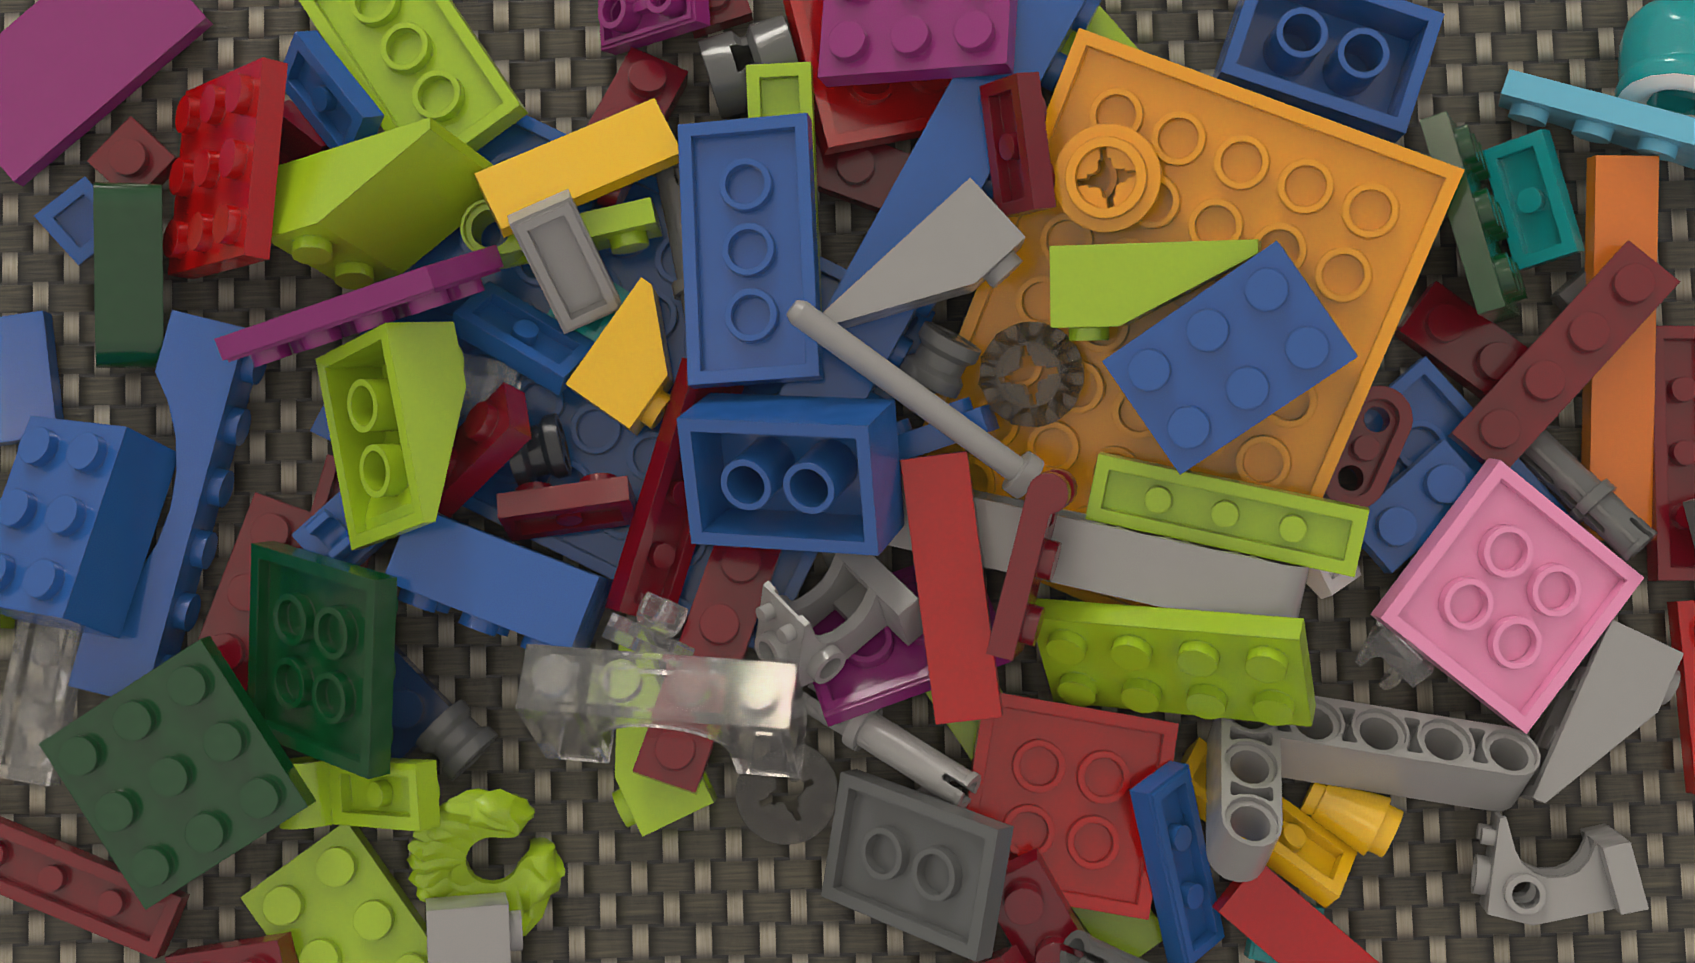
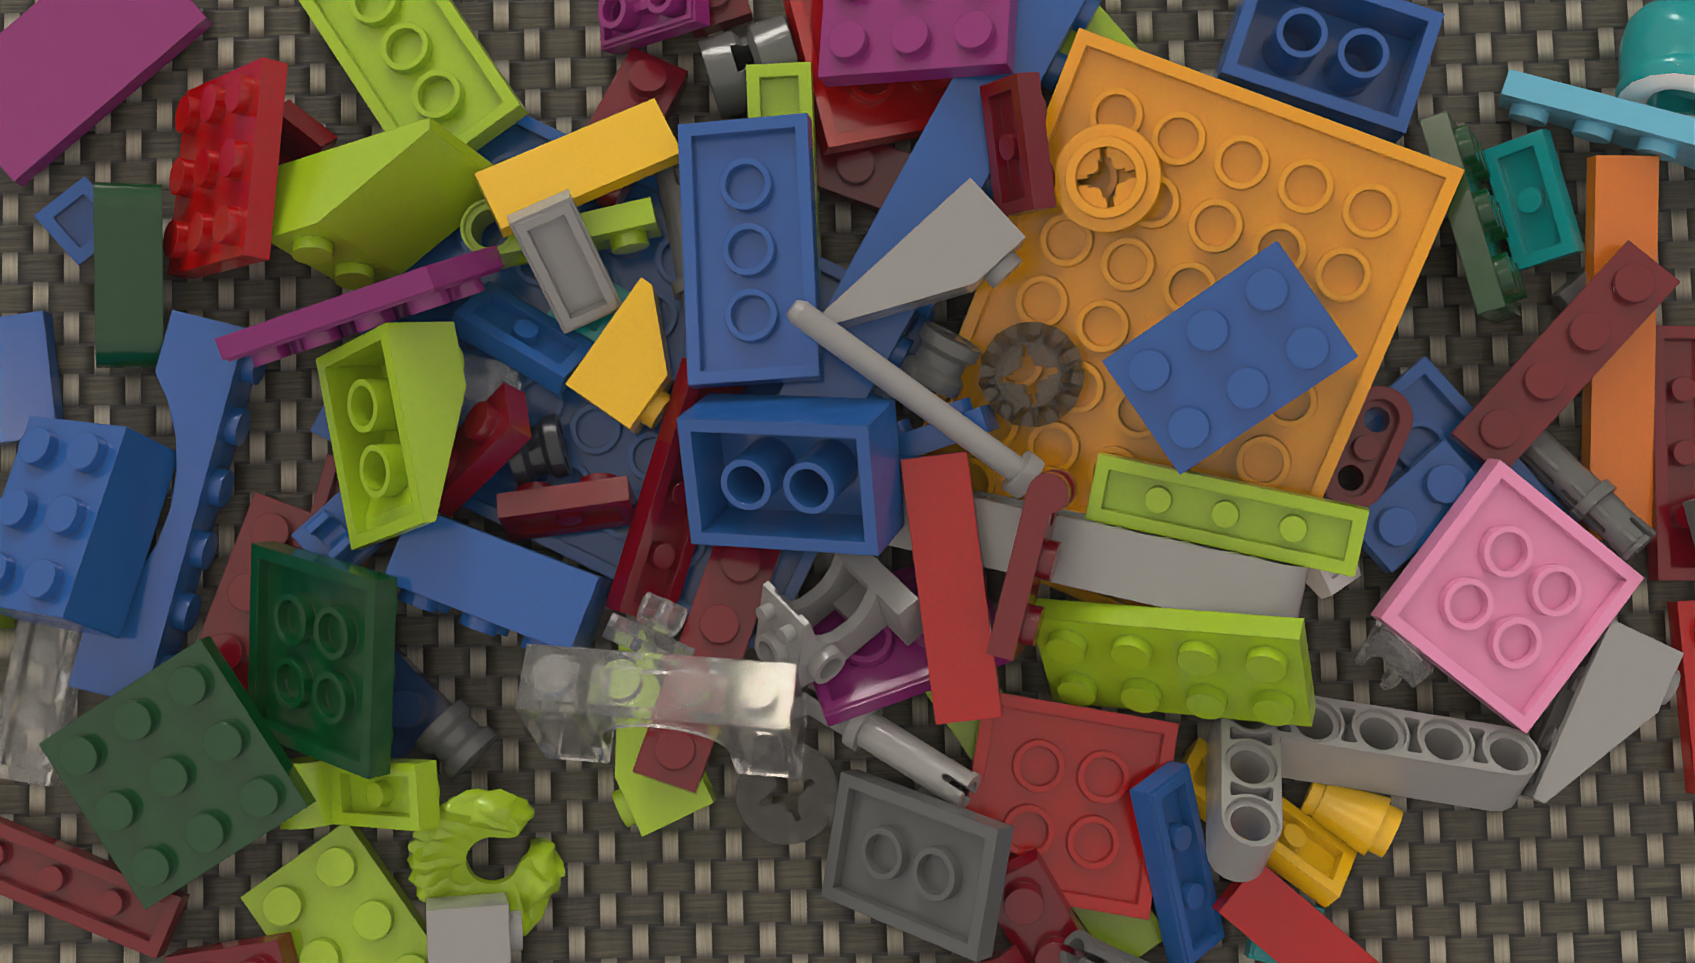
(133, 156): dark red plate -> none
(328, 92): blue plate -> none
(1124, 282): lime slope -> none
(1459, 340): dark red plate -> none
(1593, 880): light grey tile -> none

